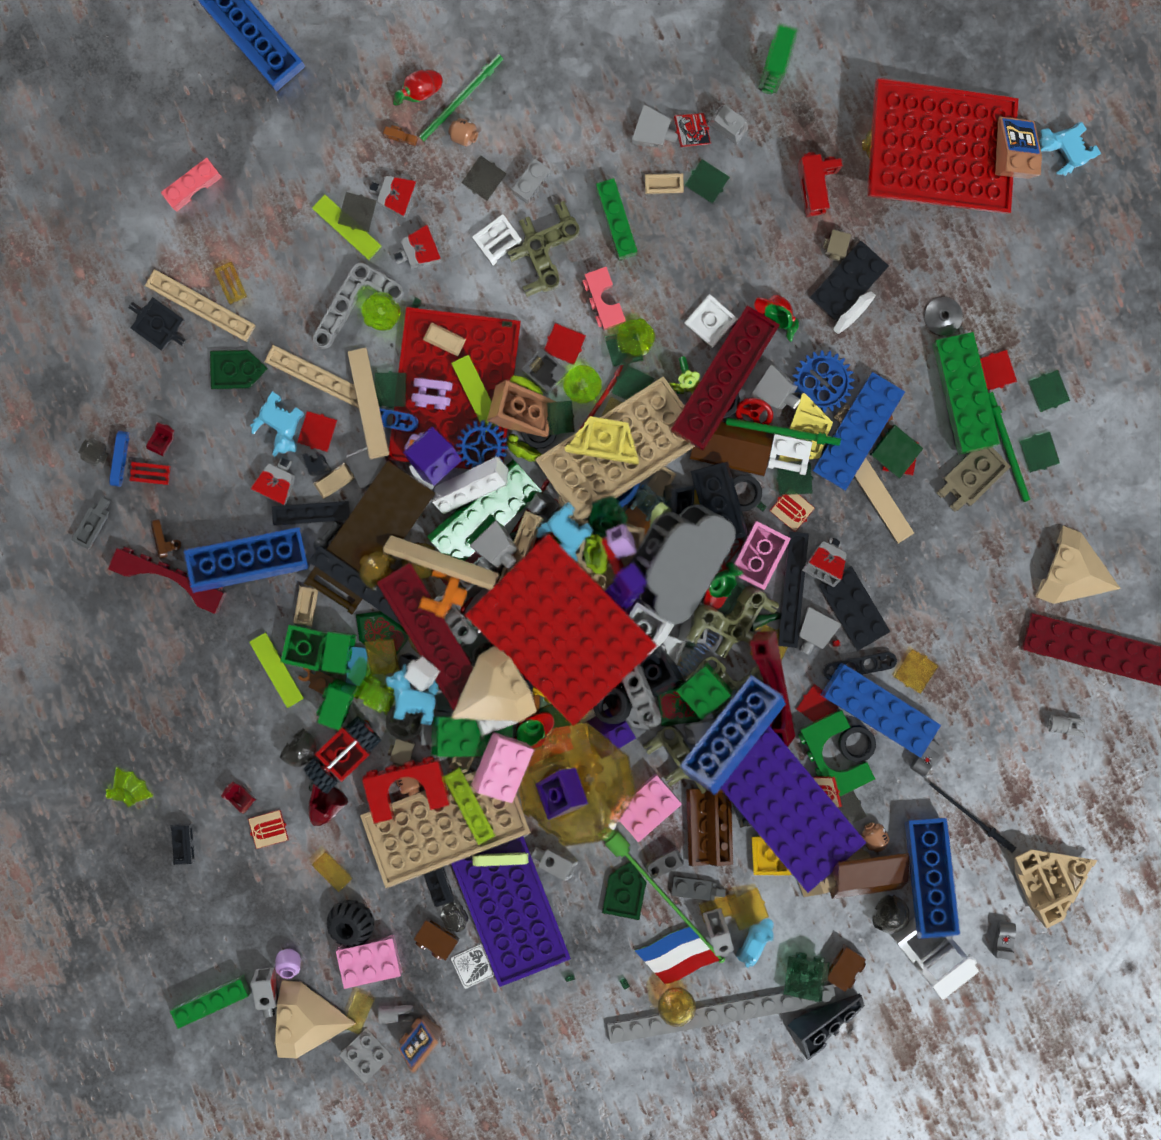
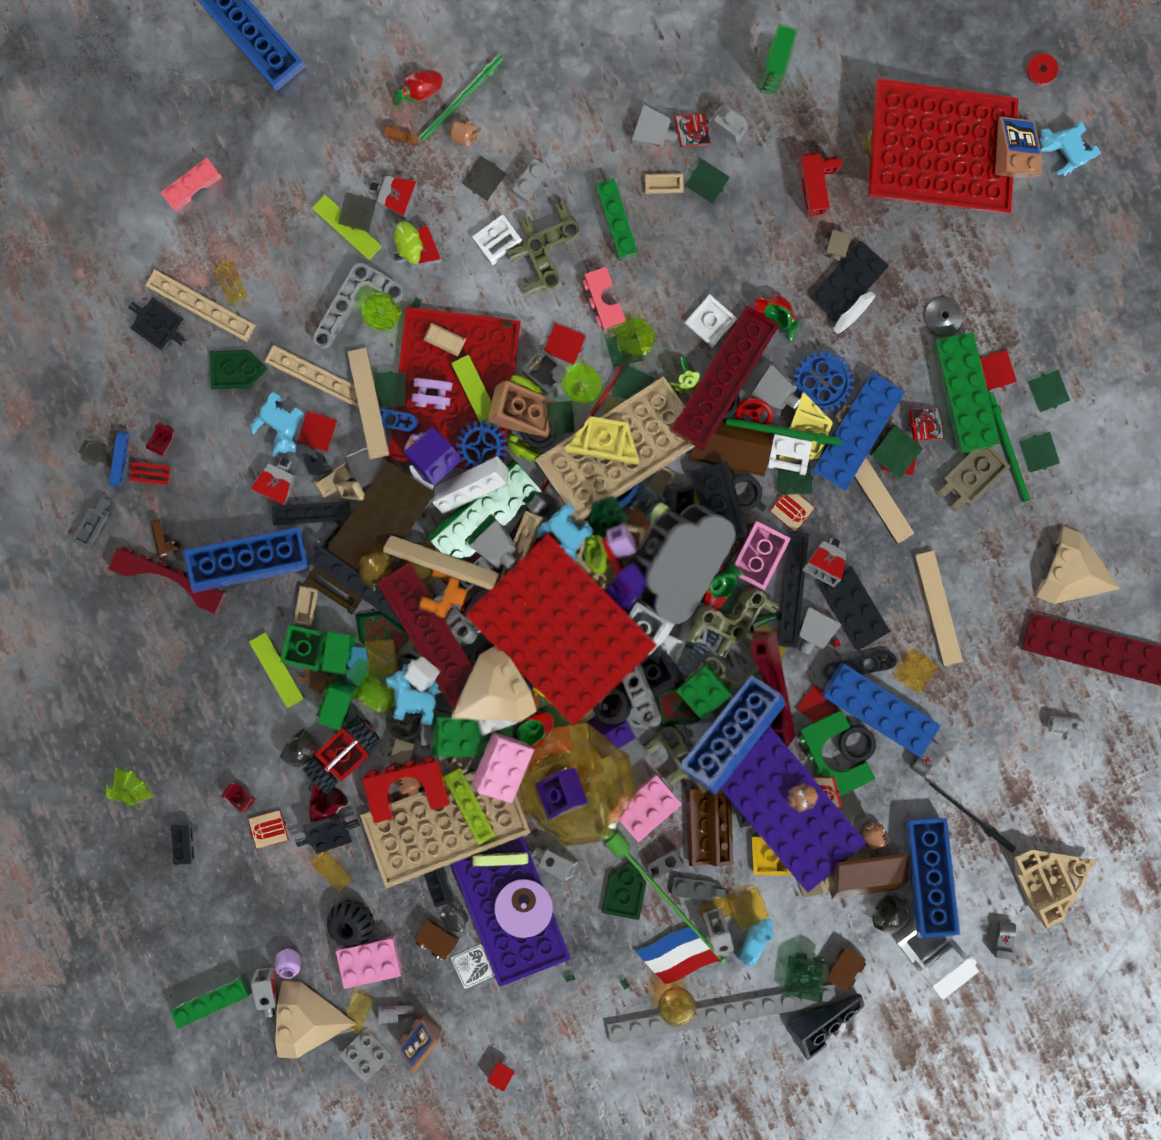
(327, 833): none -> black plate
(349, 490): none -> tan tile
(408, 242): none -> lime arm
(500, 1075): none -> red panel
(523, 908): none -> lavender tile
(802, 797): none -> nougat head
(926, 424): none -> piece
(938, 608): none -> tan tile
(1046, 61): none -> red piece

